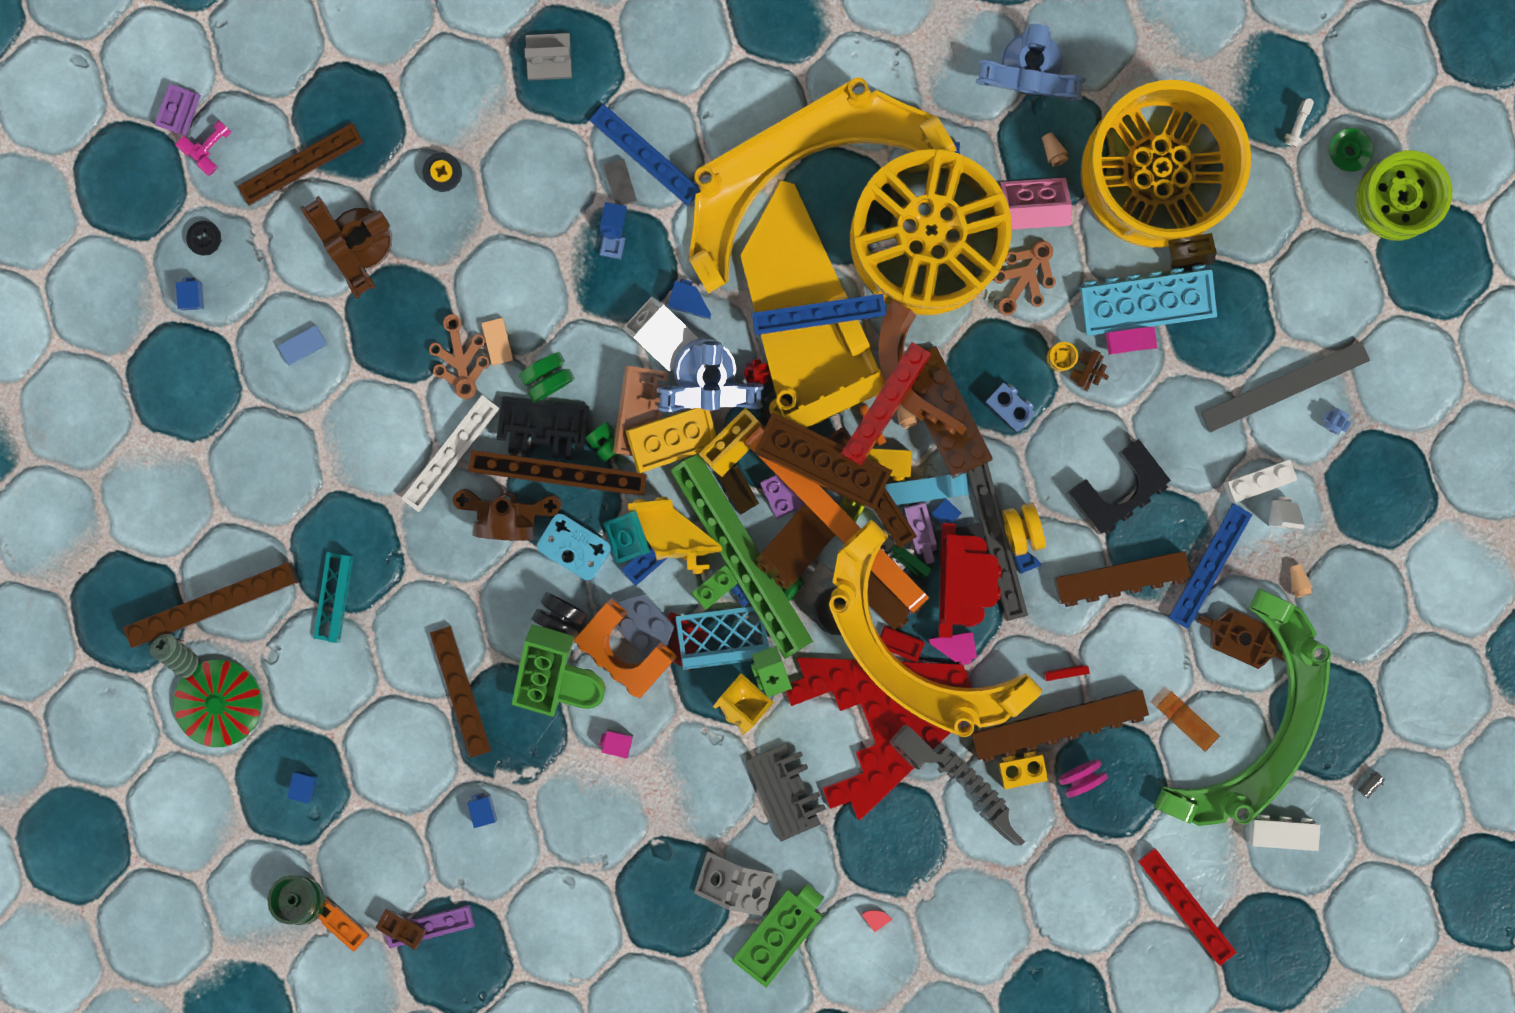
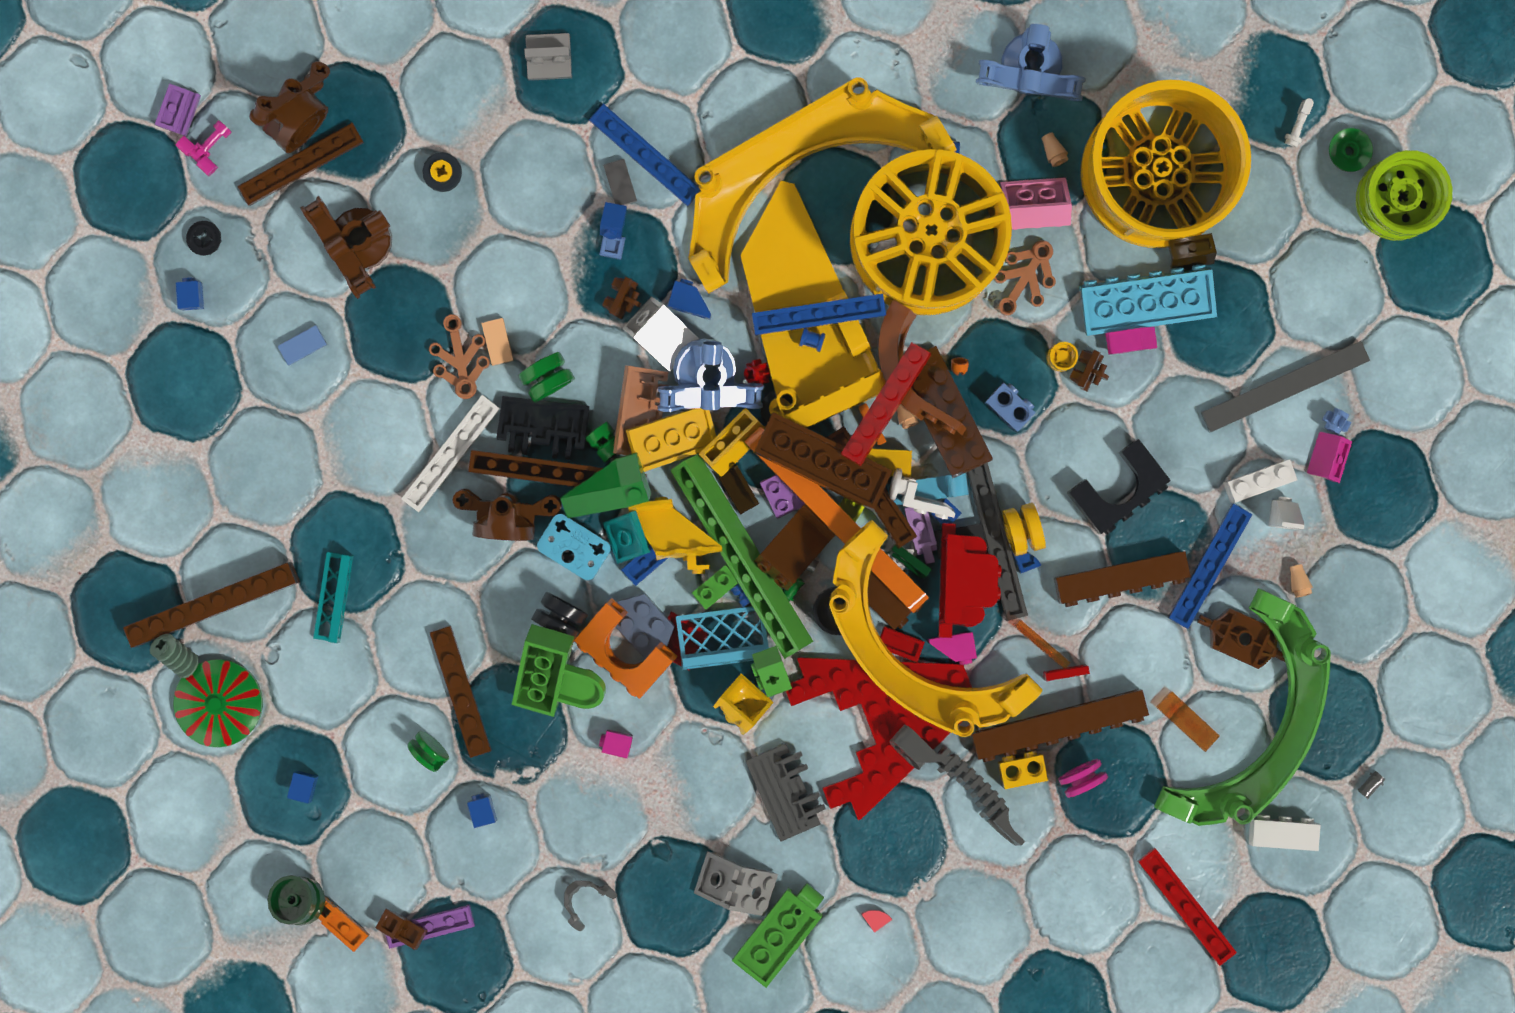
(295, 112): none -> reddish brown piece
(428, 751): none -> green head
(573, 888): none -> dark grey helmet
(612, 488): none -> green wedge
(625, 298): none -> reddish brown hips
(812, 339): none -> blue bush
(907, 487): none -> white piece
(959, 365): none -> orange hinge
(1041, 643): none -> clear orange tile
(1329, 456): none -> dark pink panel

